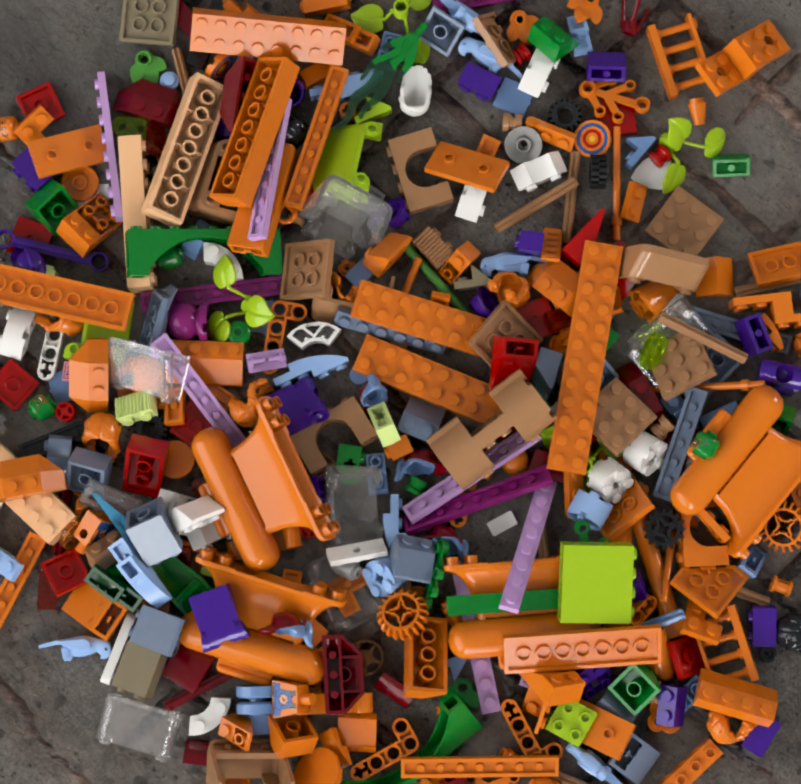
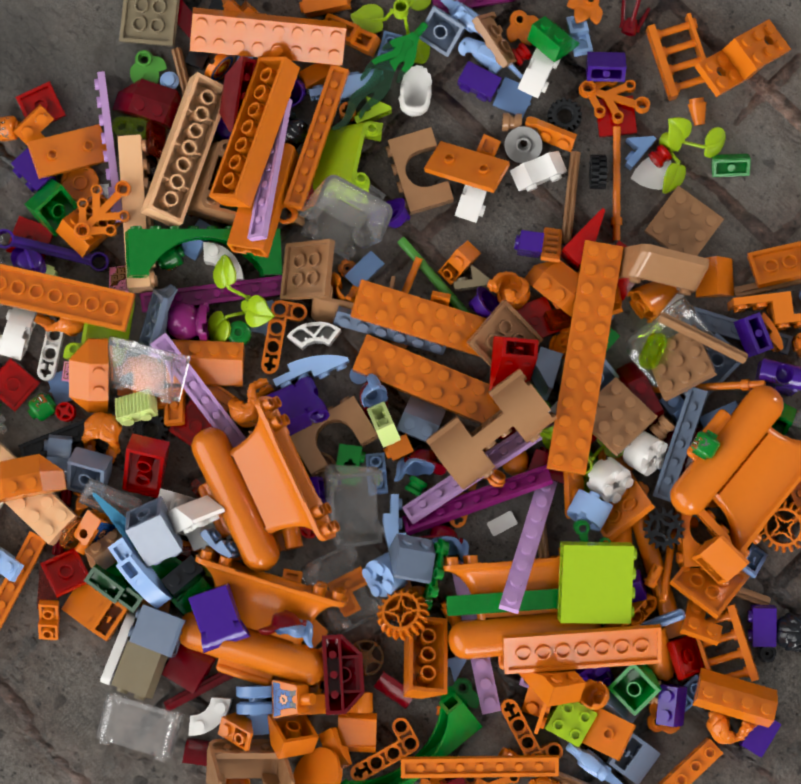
(48, 619): none -> orange slope
(81, 646): light blue animal -> none
(100, 212): none -> orange plant
(118, 278): none -> tile
(179, 460): orange tile -> none
(183, 576): none -> black brick
(224, 547): none -> medium blue slope
(266, 360): lavender hinge -> none
(349, 571): light grey brick -> none
(356, 552): white tile -> none
(386, 253): orange slope -> none
(433, 247): medium nougat brick -> none
(497, 479): none -> orange plate
(508, 262): light blue animal -> none
(536, 204): medium nougat axle -> none
(592, 138): tile -> none
(595, 695): none -> orange hair
(633, 202): orange plate -> none
(653, 576): none -> orange pin
(720, 559): none -> orange slope
(781, 586): orange bush -> none

